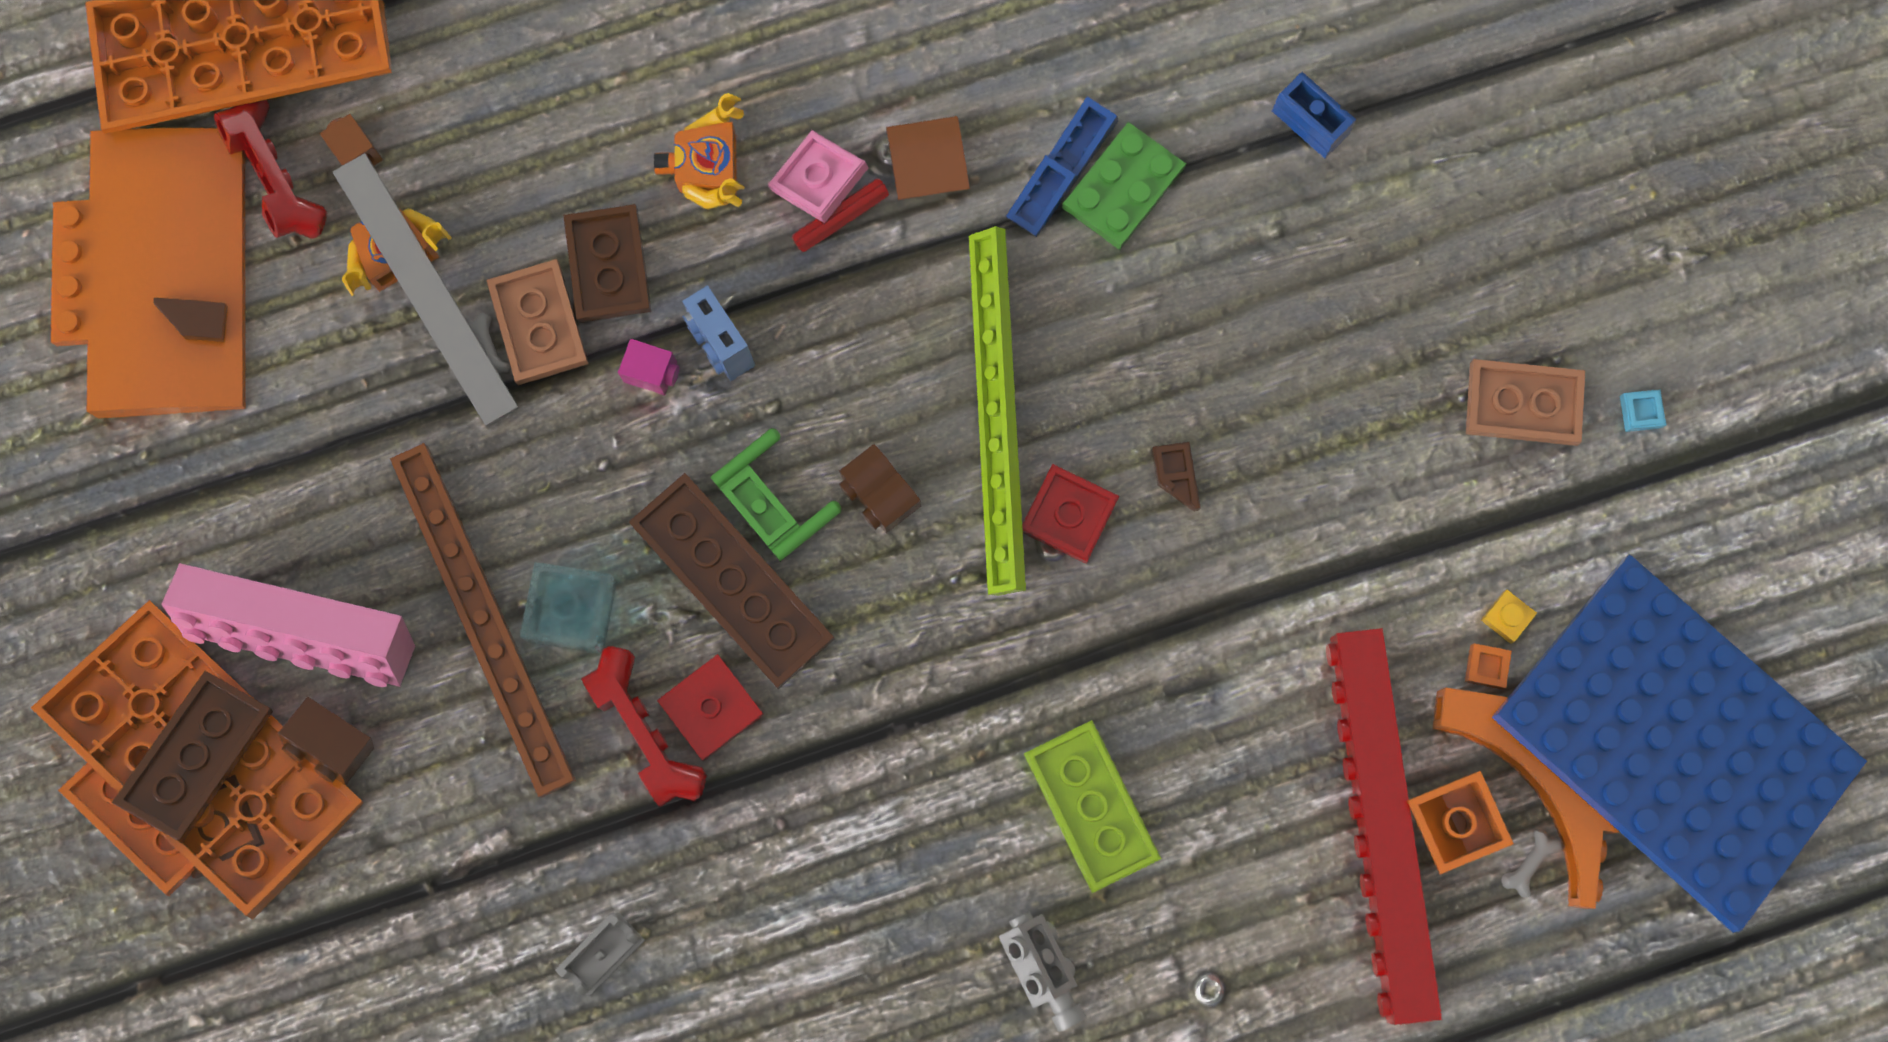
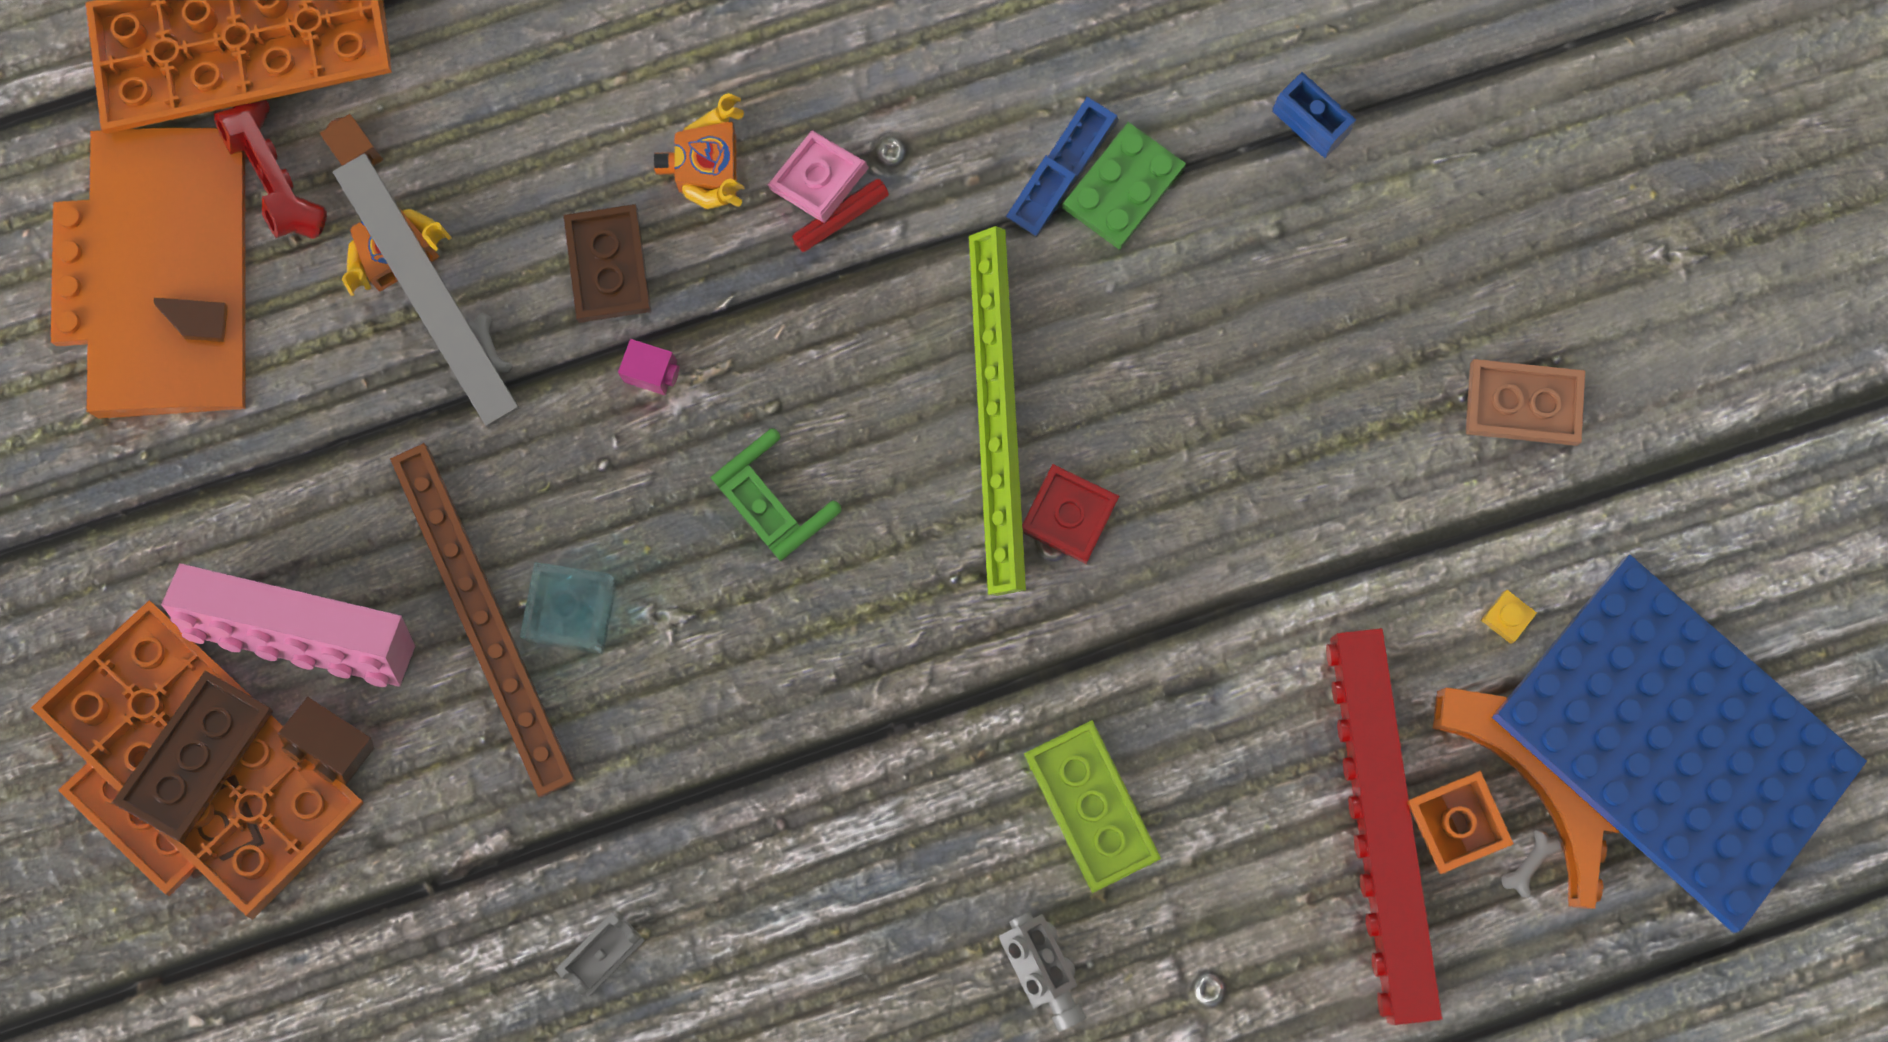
(537, 322): nougat plate -> none
(663, 777): red plate -> none
(710, 707): red plate -> none
(711, 325): medium blue piece -> none
(731, 580): reddish brown plate -> none
(879, 489): reddish brown brick -> none
(927, 157): dark orange slope -> none
(1176, 473): reddish brown tile -> none
(1488, 666): orange plate -> none
(1642, 410): medium azure tile -> none

